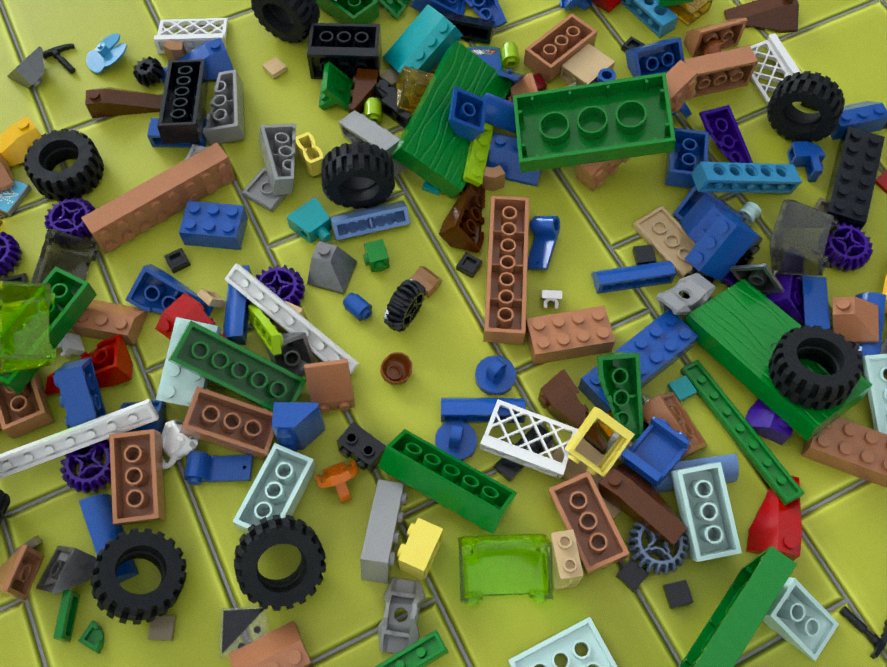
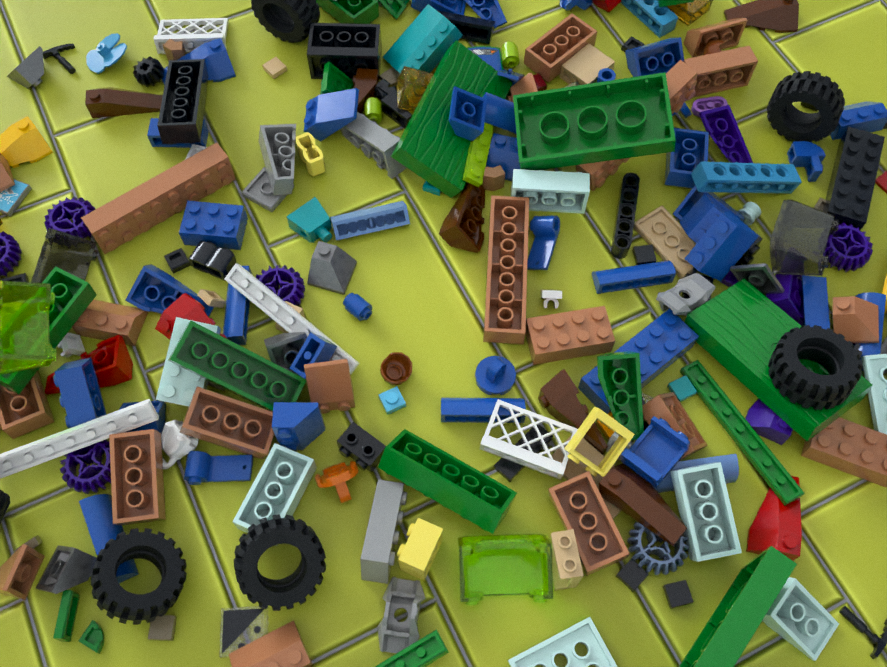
(56, 148): black tyre -> none
(212, 260): none -> black brick
(226, 115): light grey wedge -> none
(265, 330): lime plate -> none
(314, 350): none -> blue brick
(330, 112): none -> slope
(357, 175): black tyre -> none
(376, 256): green brick -> none
(392, 400): none -> medium azure plate
(404, 305): black gear -> none
(427, 279): medium nougat piece -> none
(456, 439): blue tile -> none
(469, 265): black tile -> none
(552, 190): none -> light aqua brick
(626, 206): none -> black beam
(707, 103): none -> medium lavender plate
(783, 61): white fence -> none

